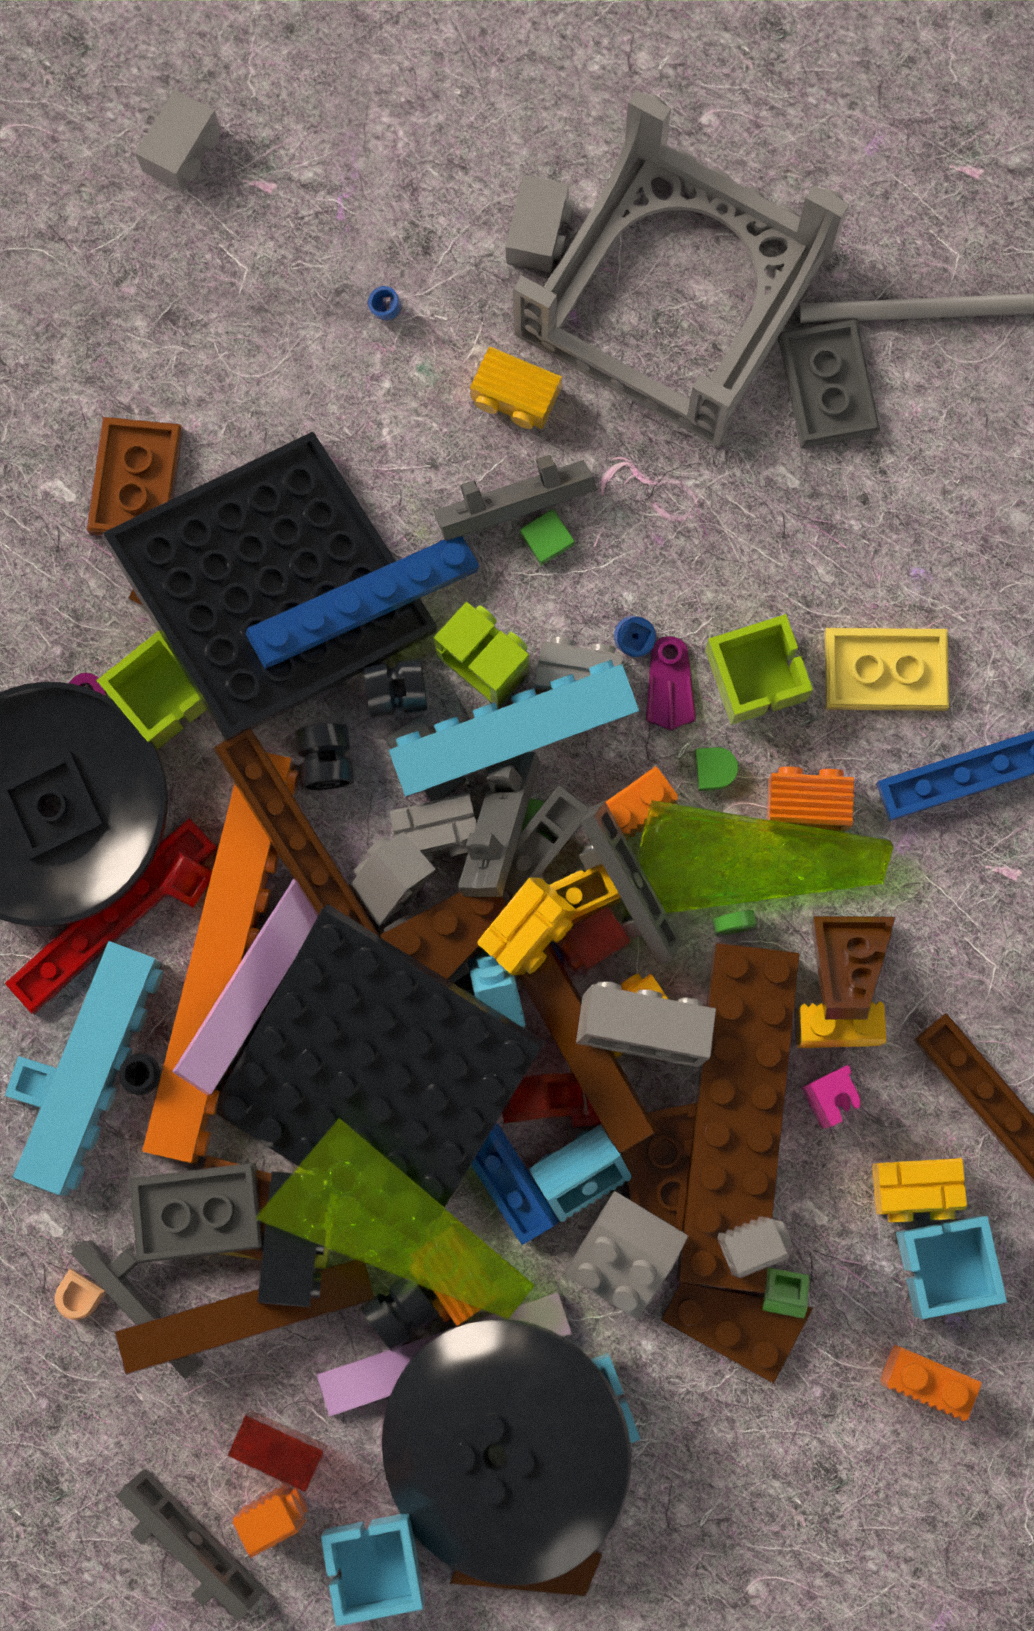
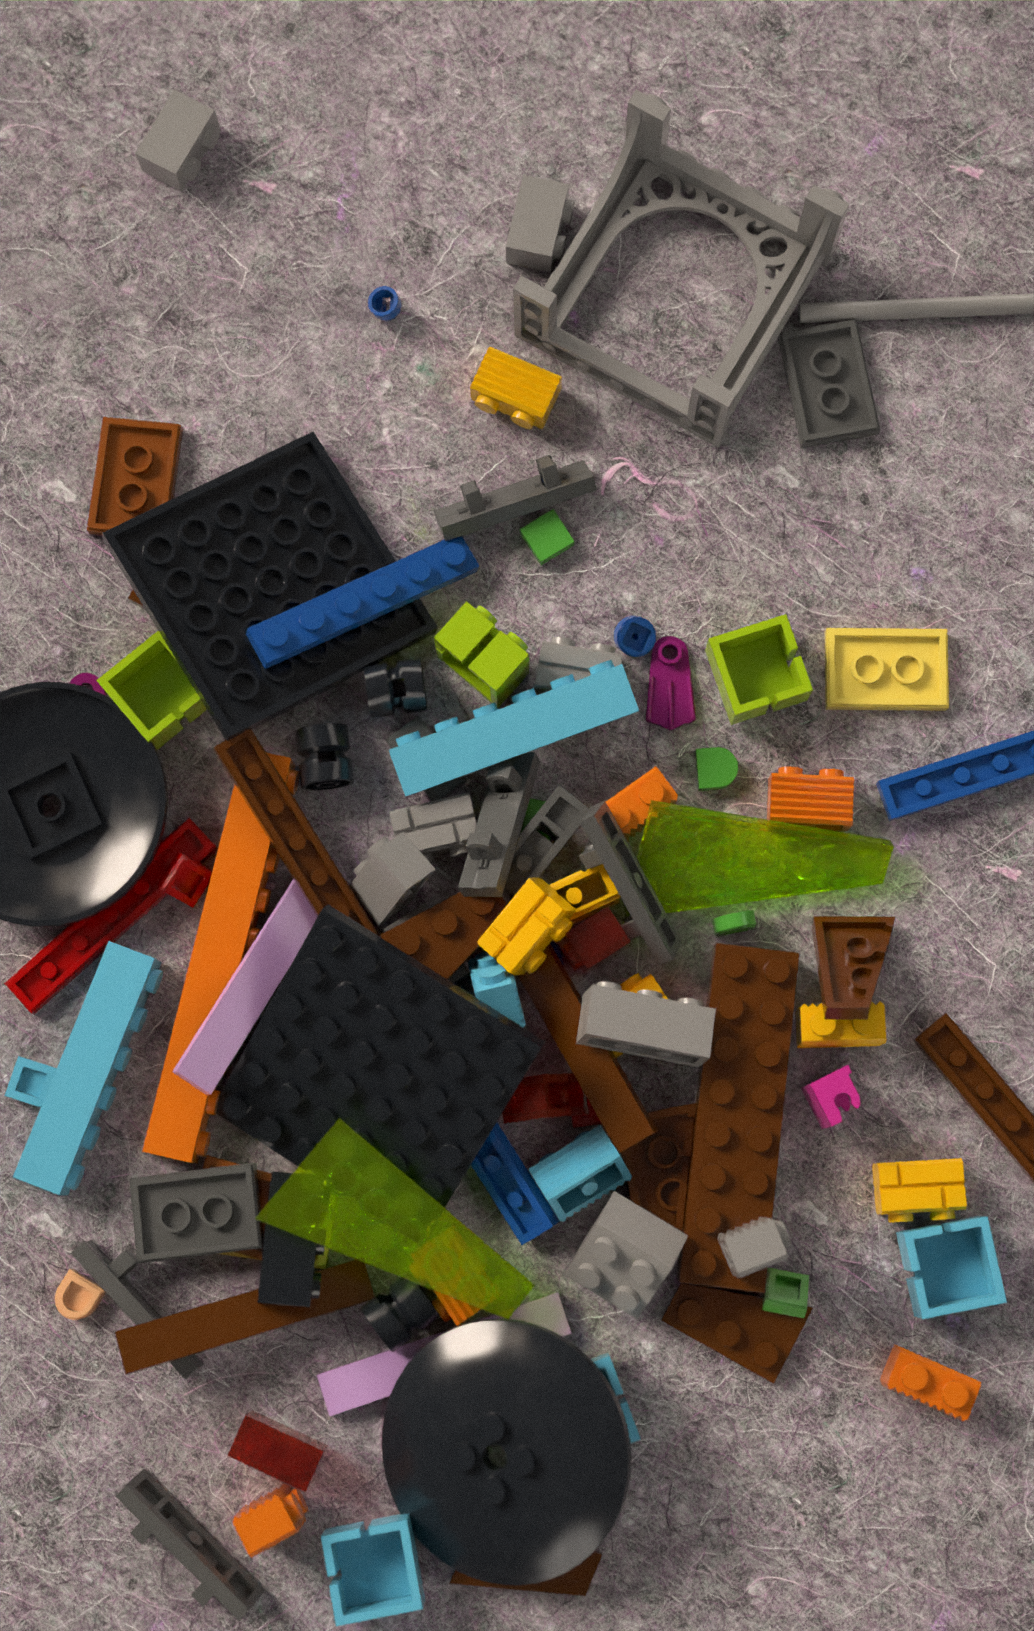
(132, 1073): black cone -> none

